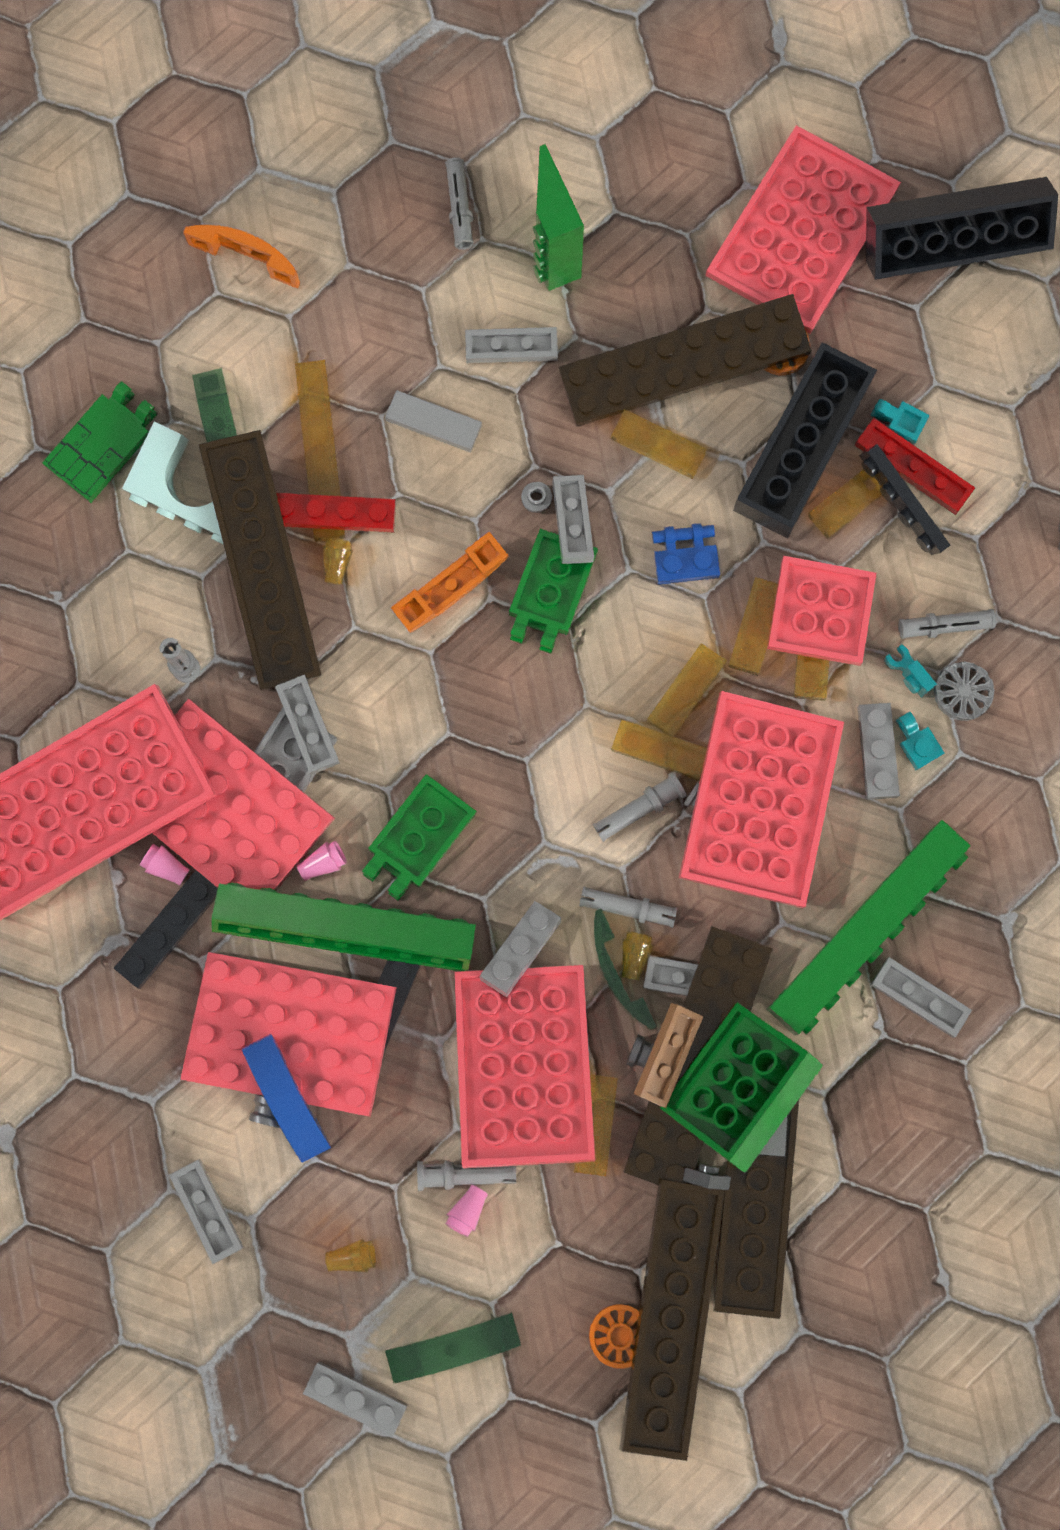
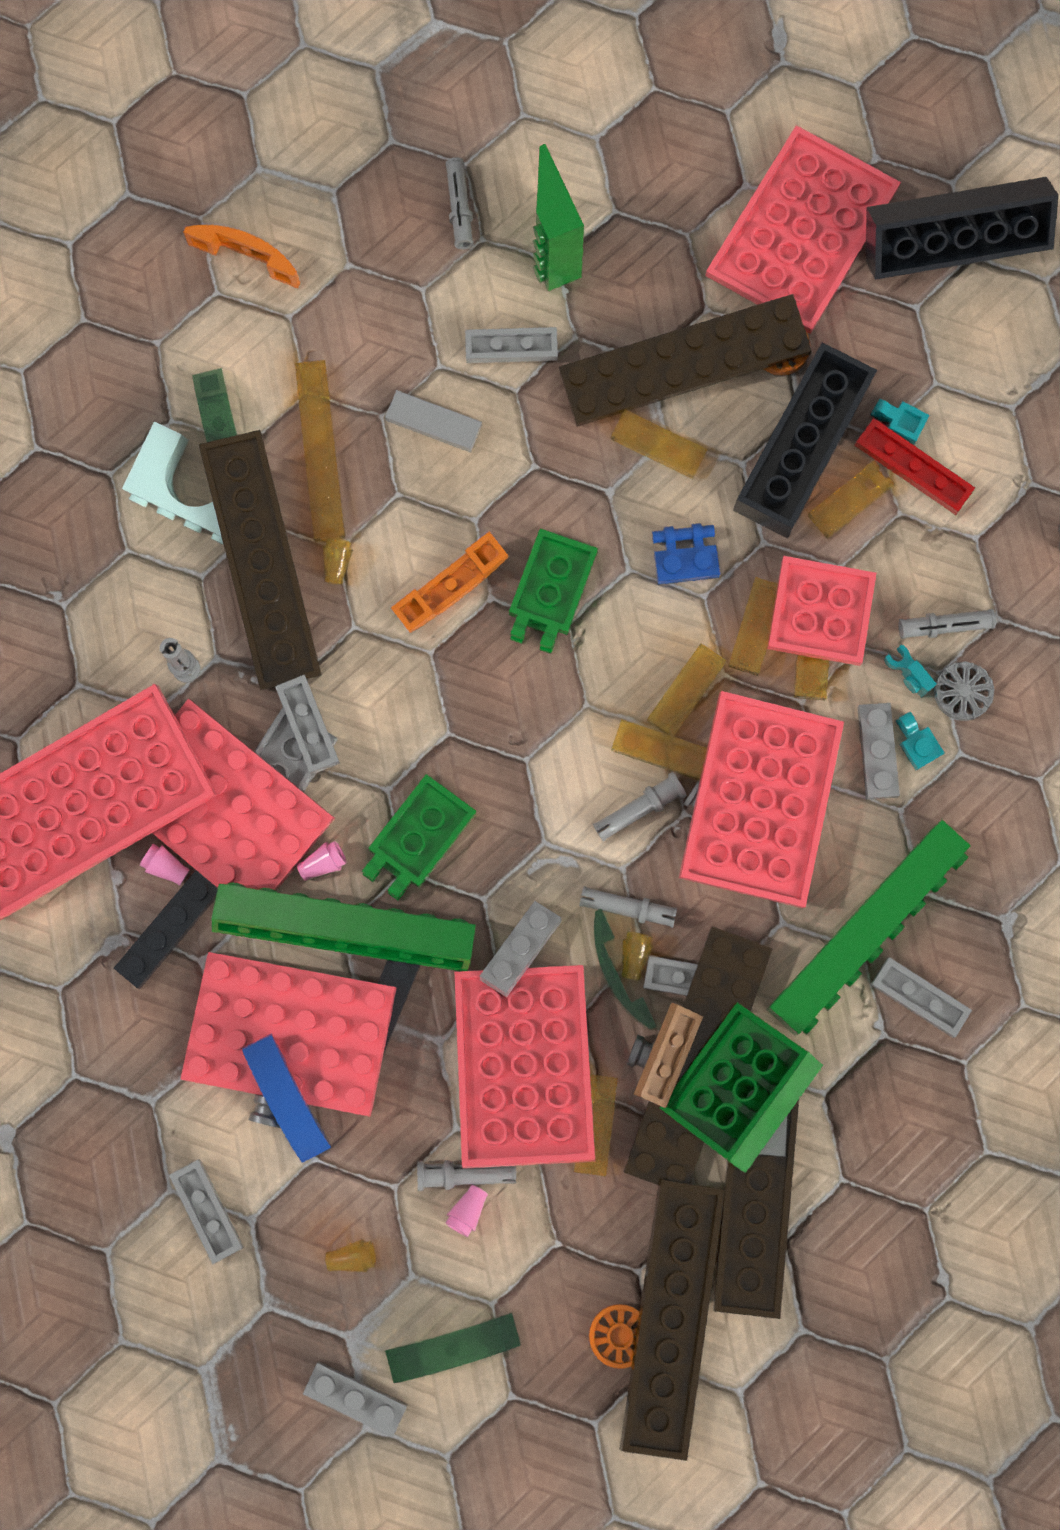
(101, 443): green tile -> none
(337, 512): red plate -> none
(540, 505): light grey plate -> none
(573, 519): light grey plate -> none
(707, 1177): dark grey plate -> none
(910, 510): black plate -> none

